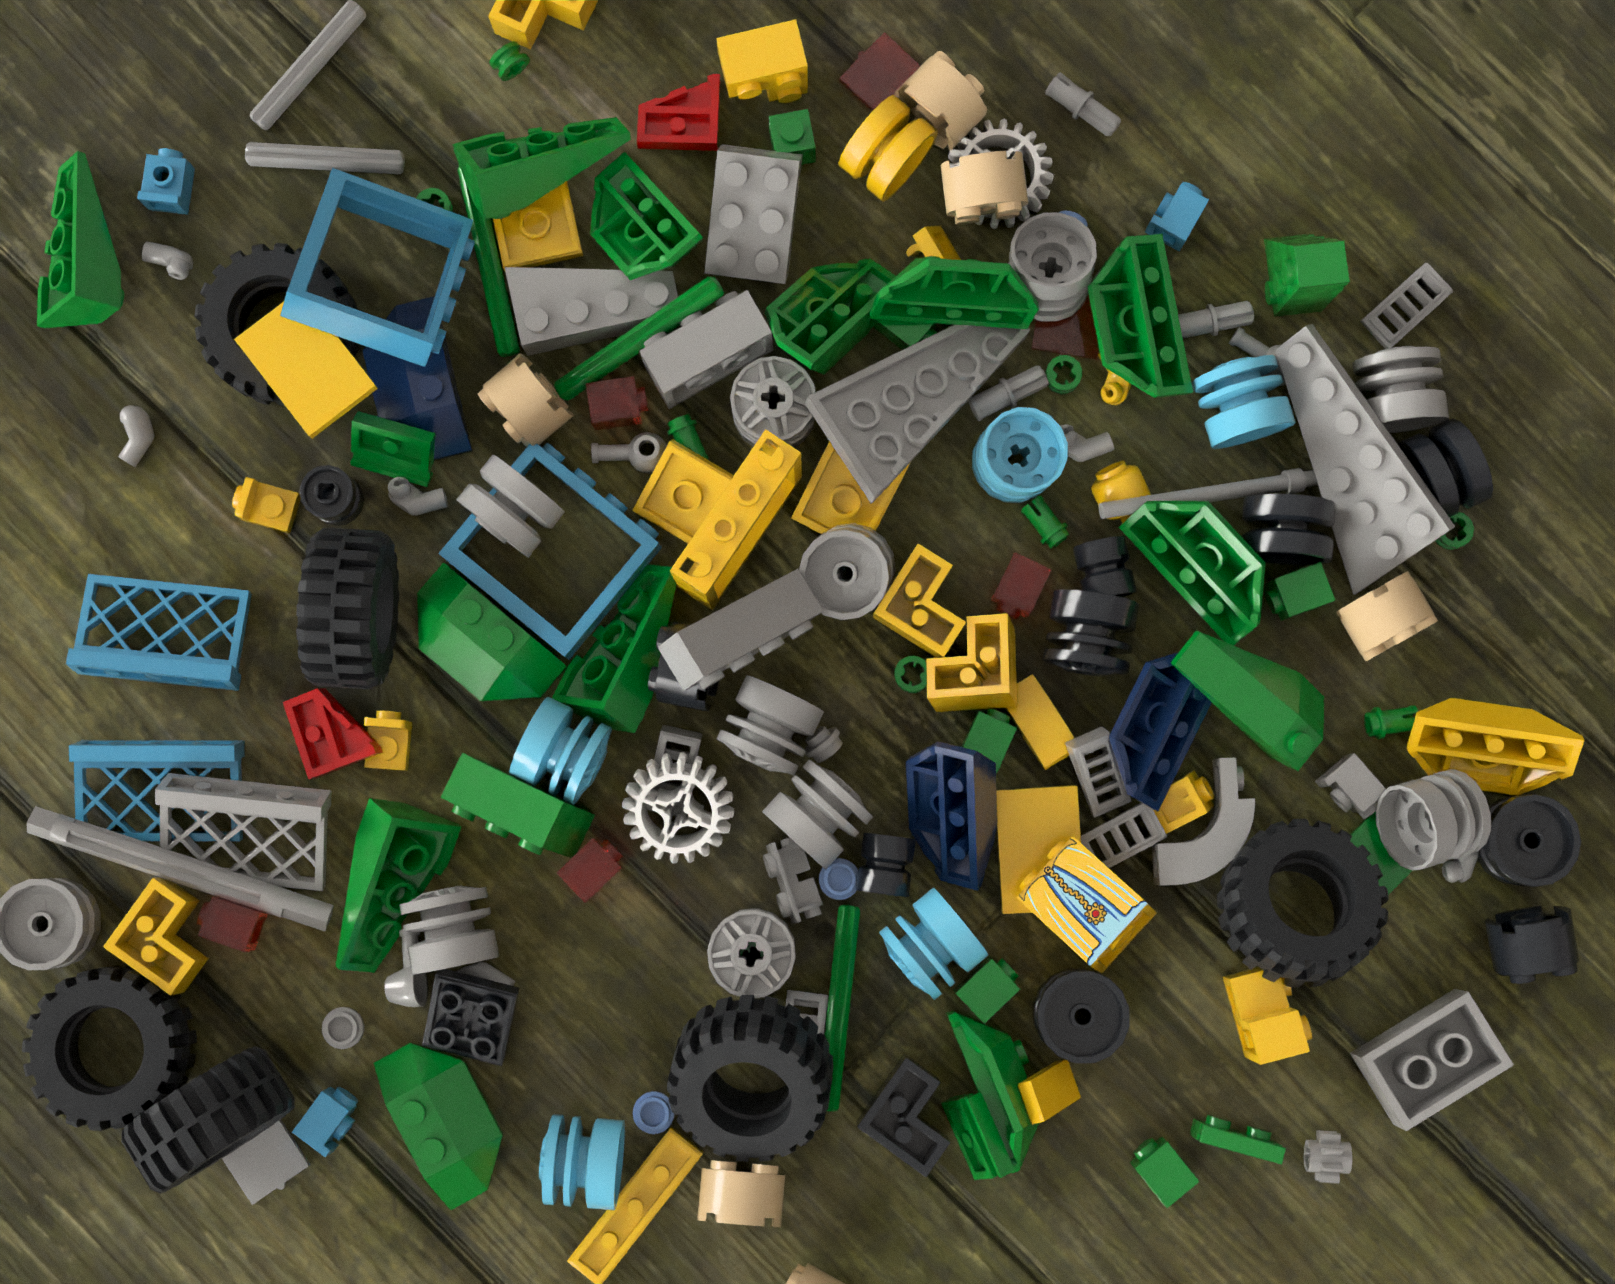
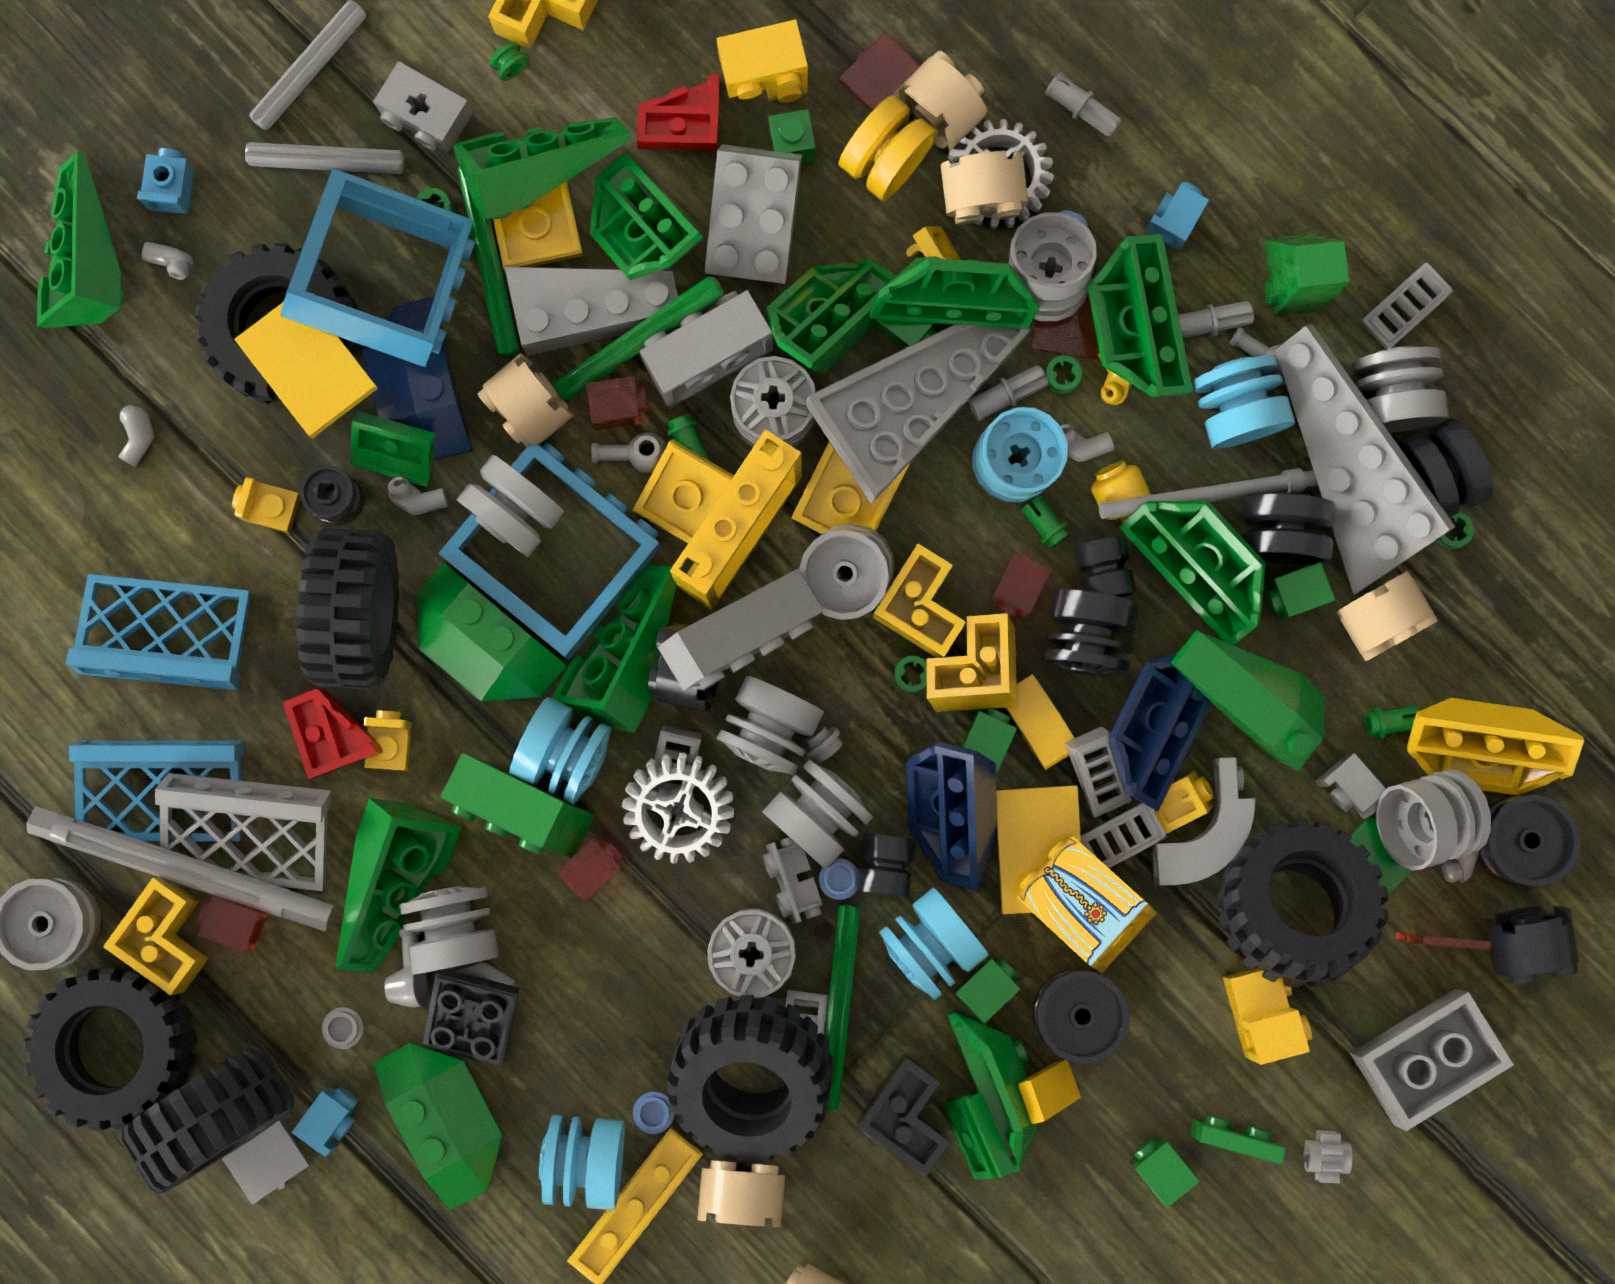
(410, 90): none -> light grey brick
(1443, 941): none -> clear red piece

